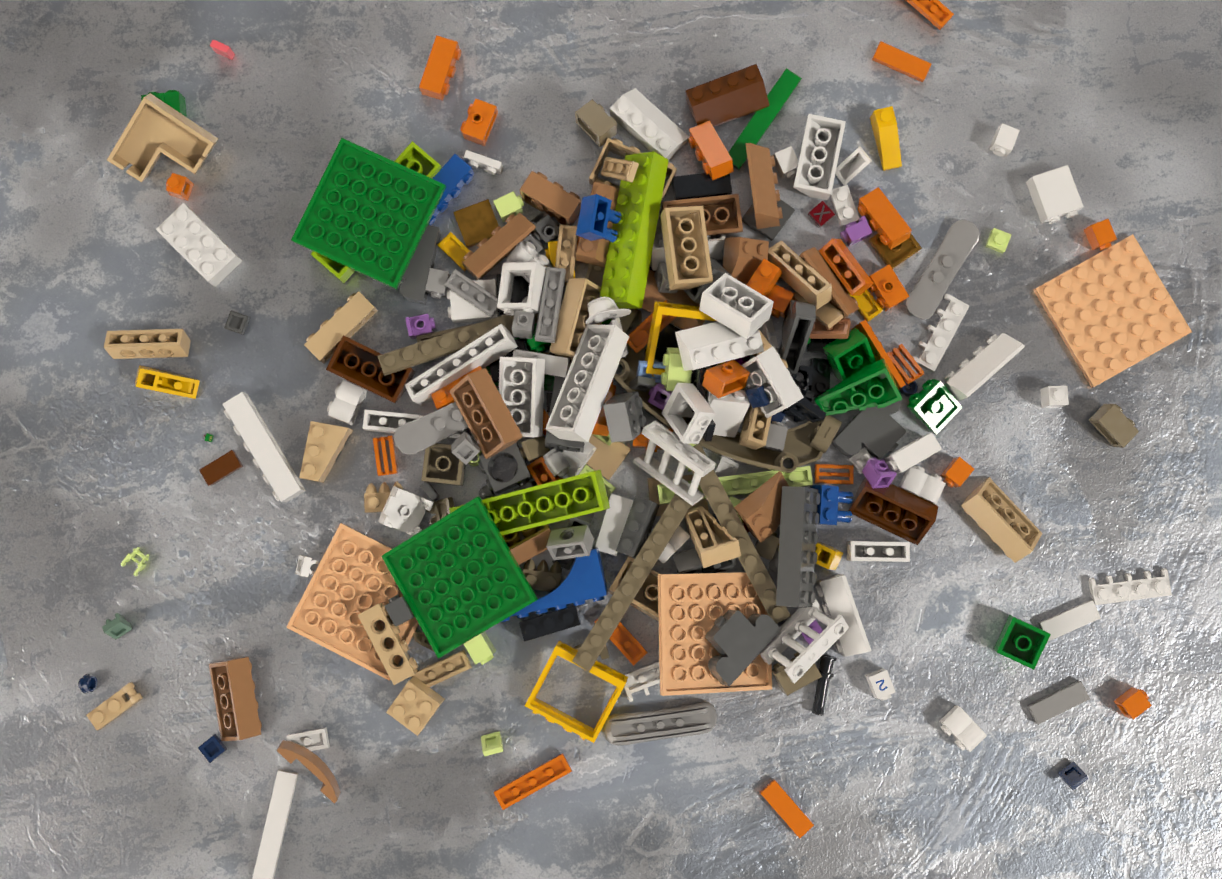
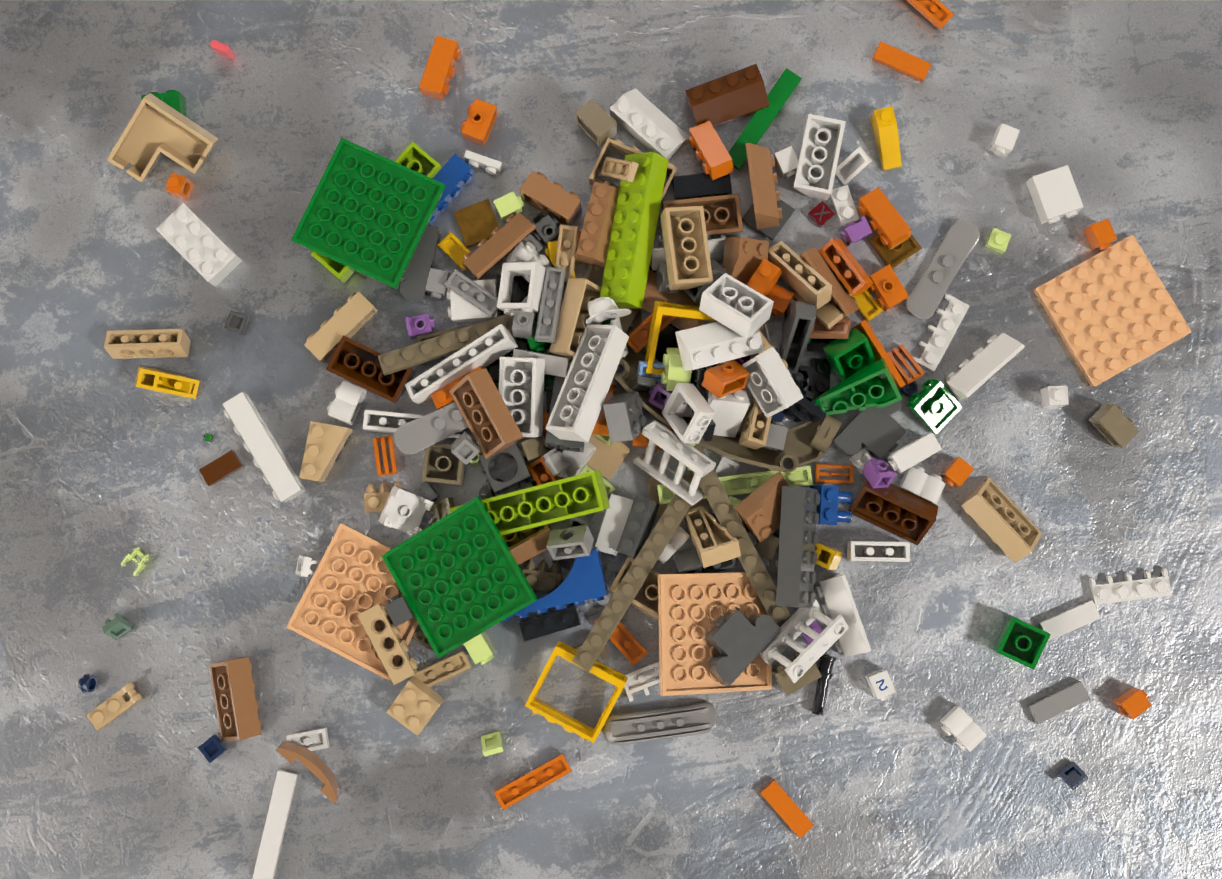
(594, 218): blue brick -> none
(757, 396): dark blue plate -> none

